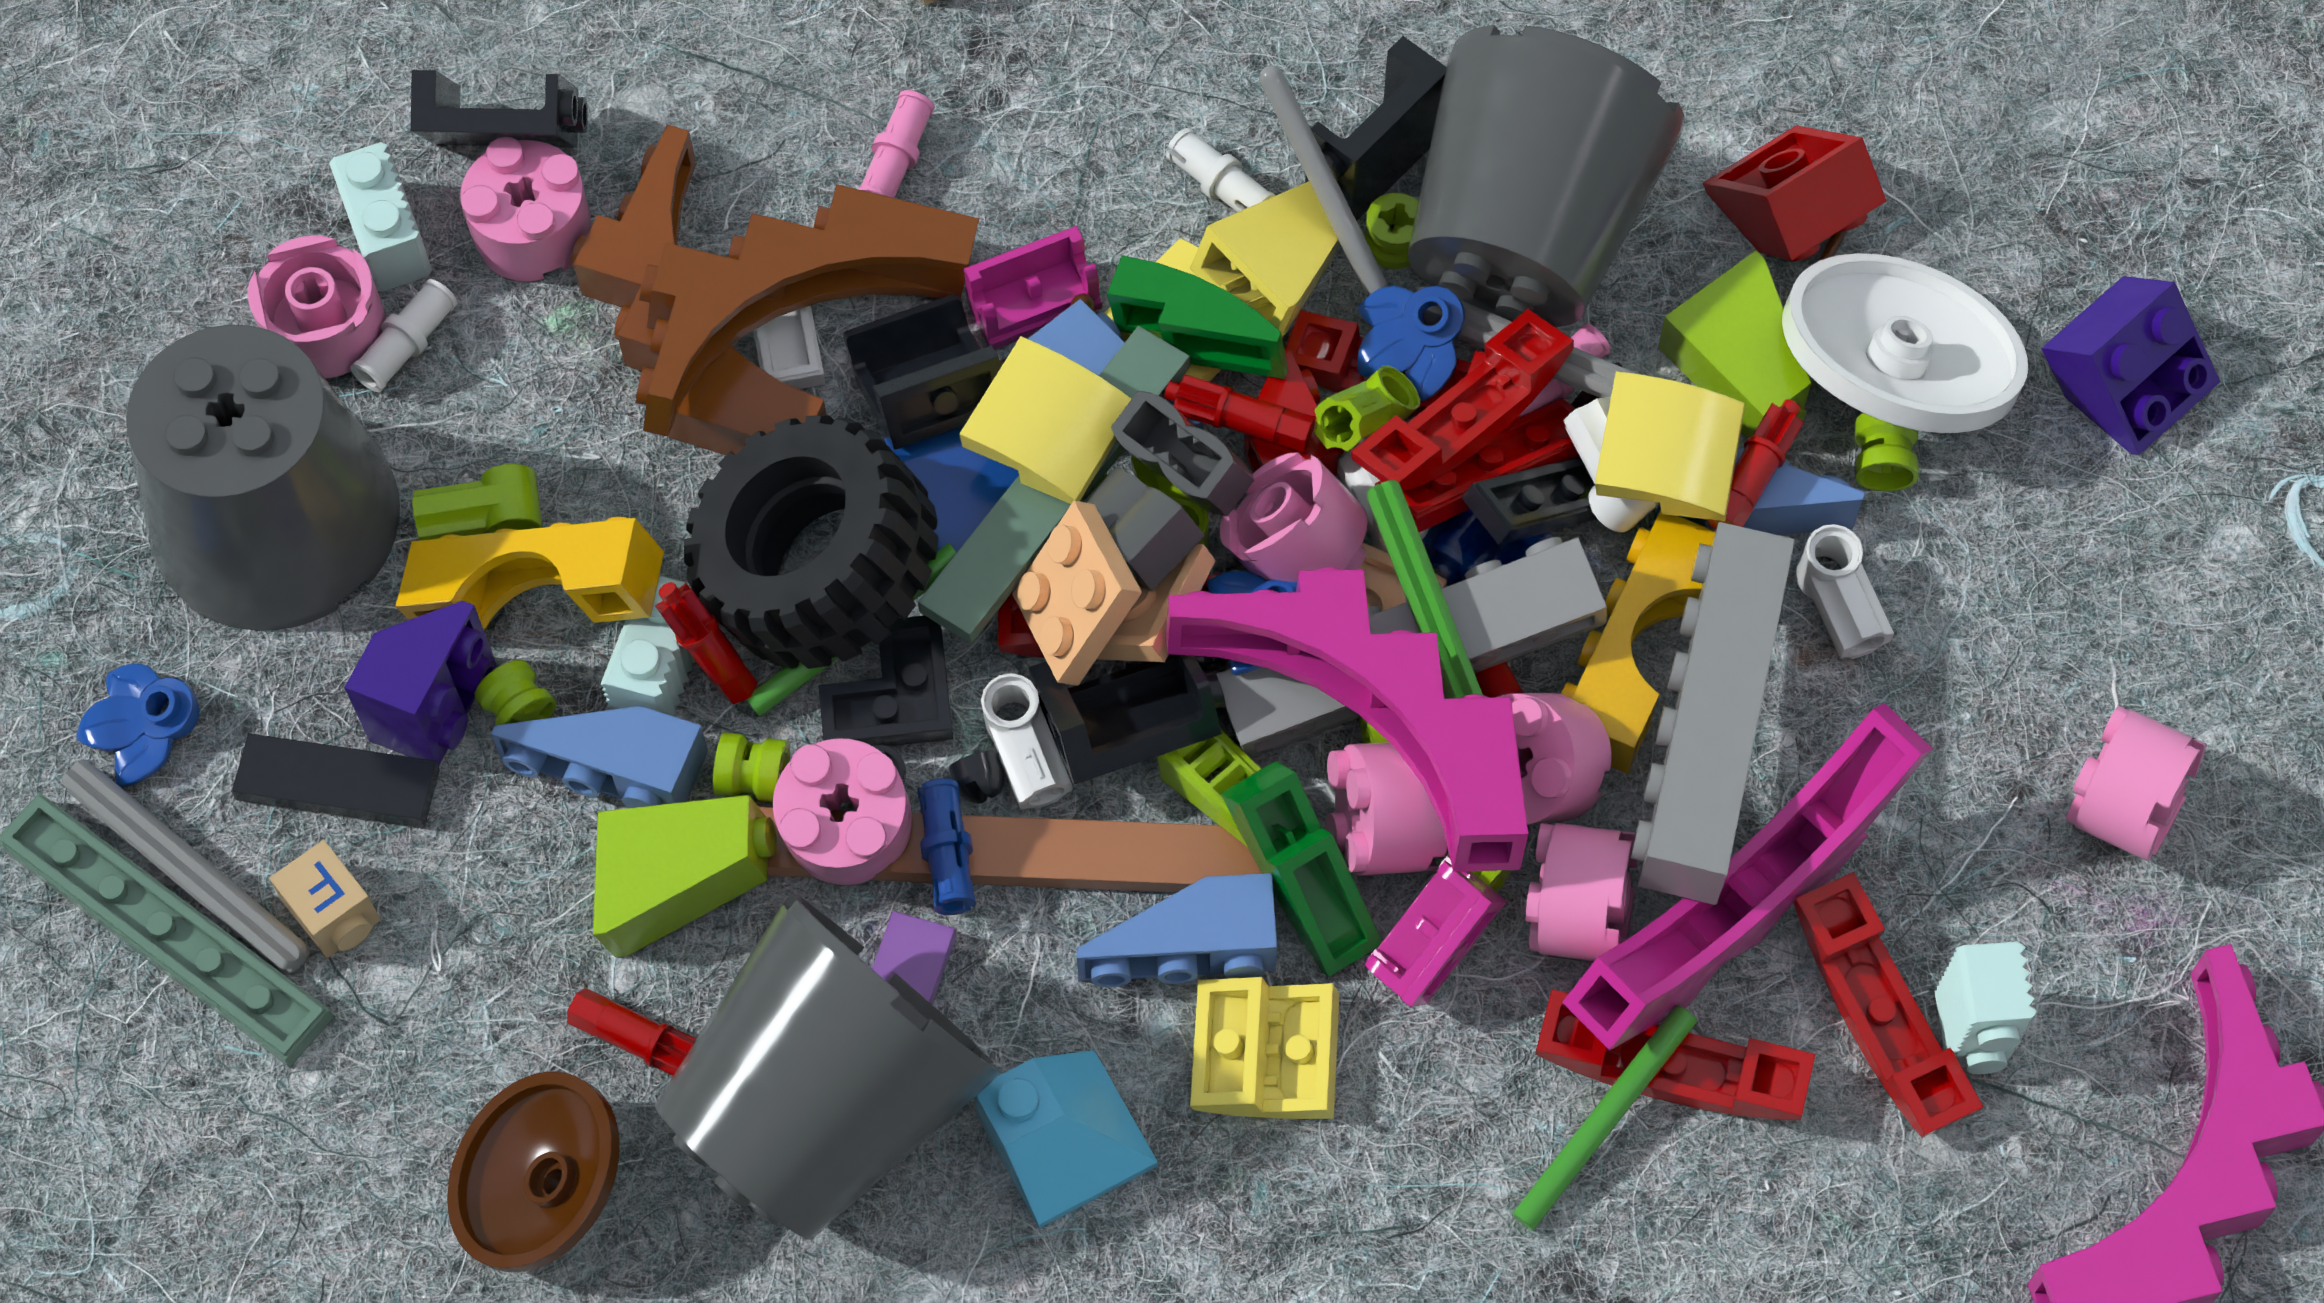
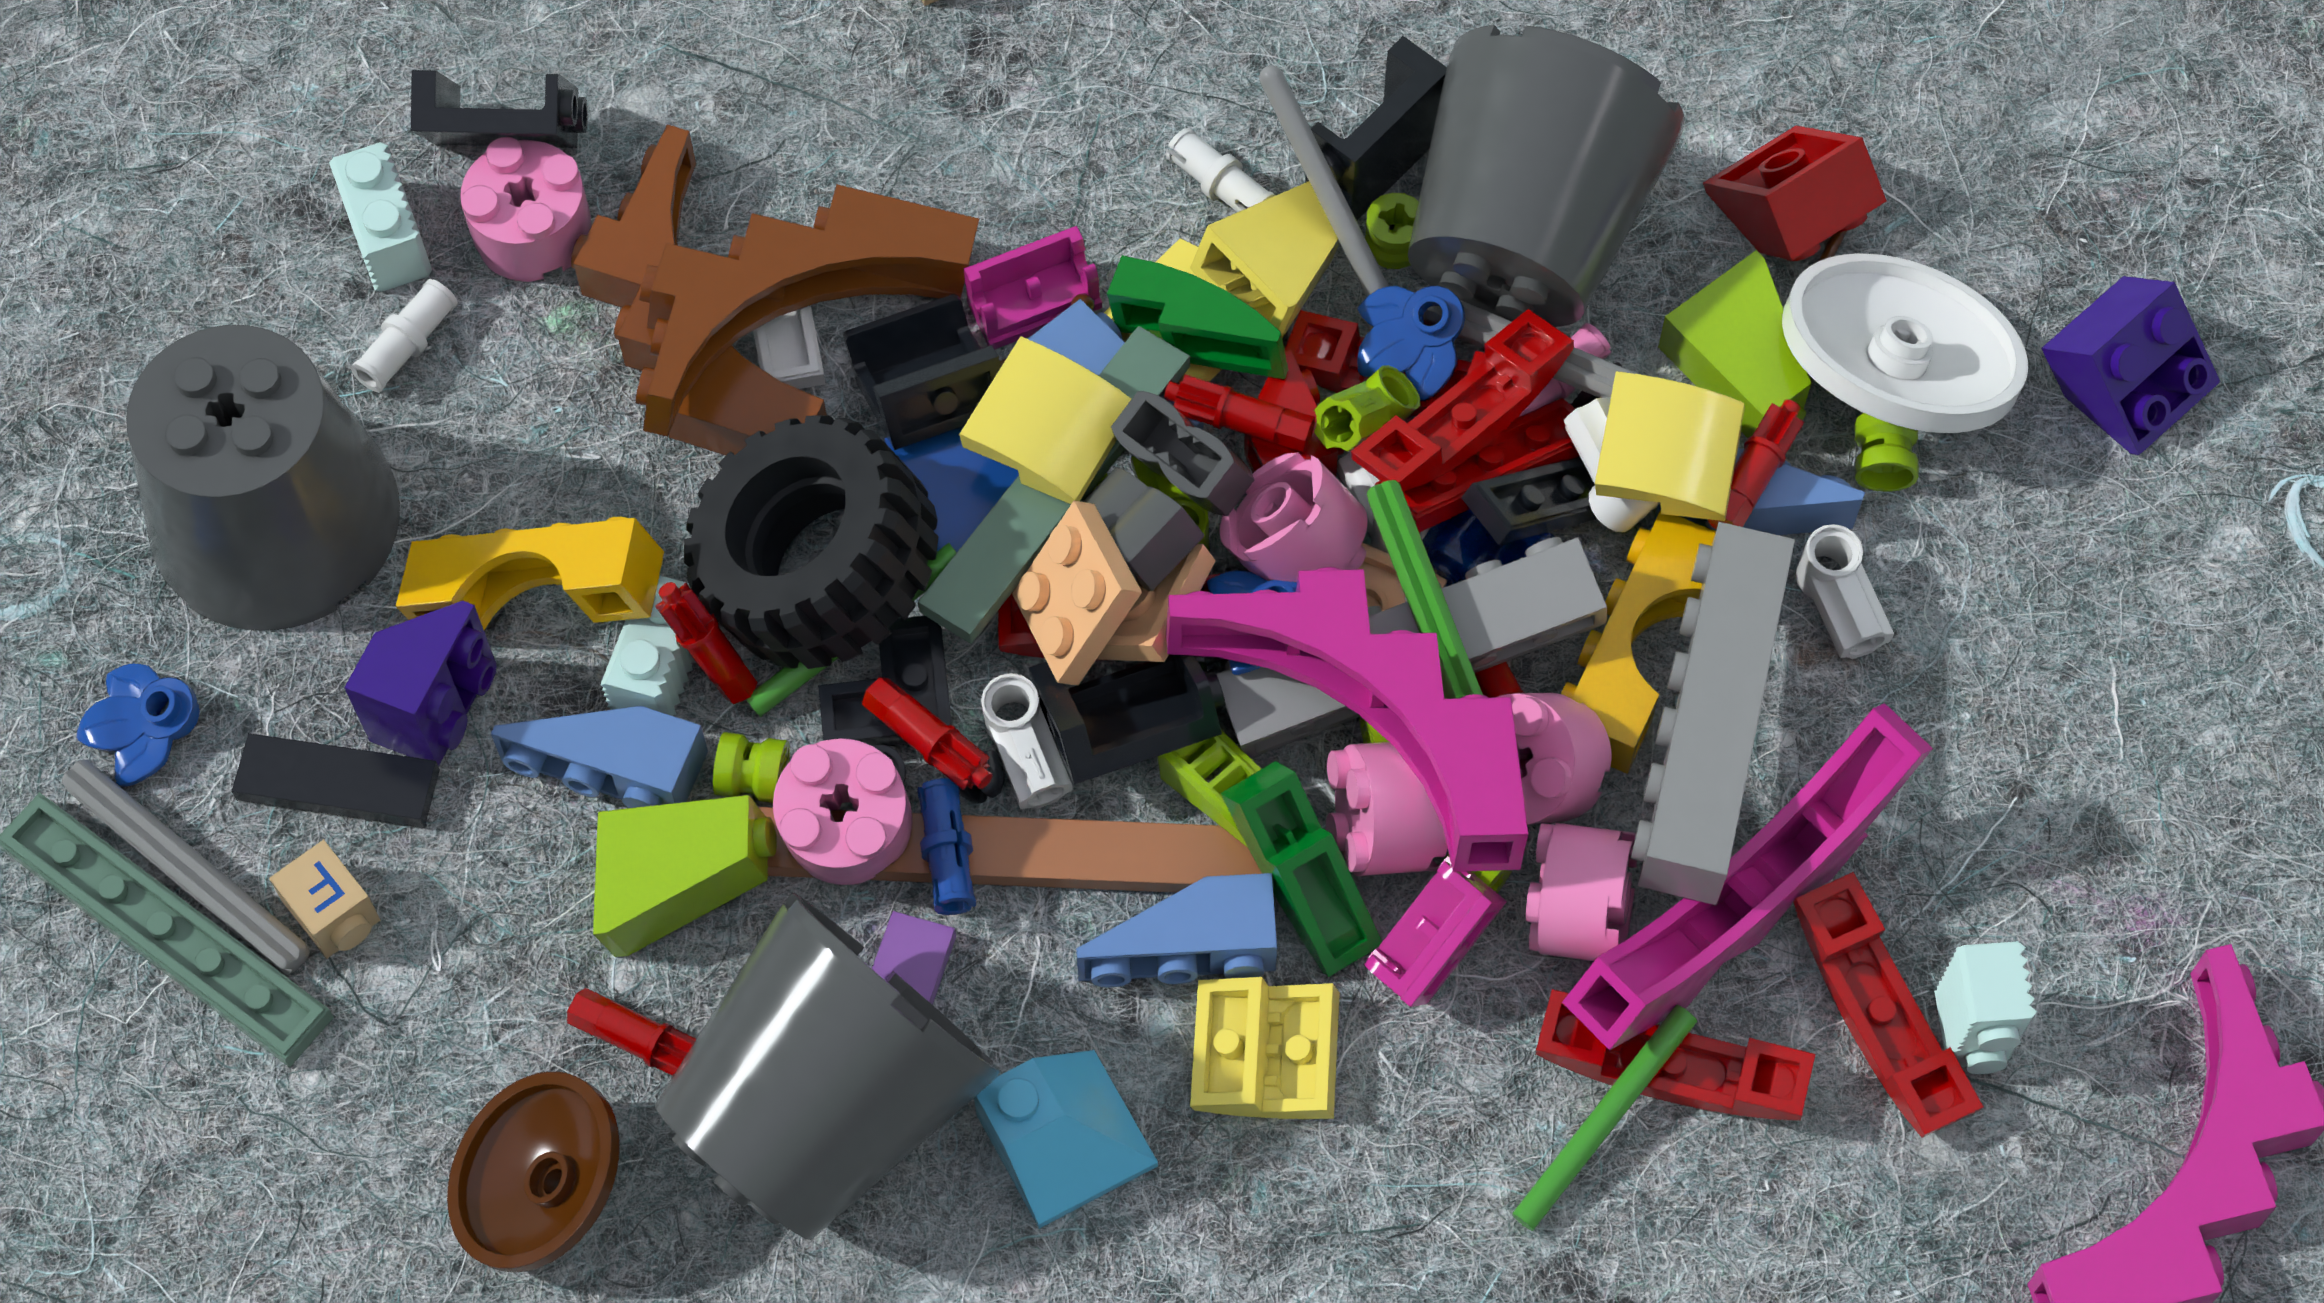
(319, 301): bright pink brick -> none
(501, 500): lime piece -> none
(513, 694): lime wheel -> none
(896, 147): bright pink pin -> none
(937, 742): none -> red piece
(2135, 783): bright pink brick -> none

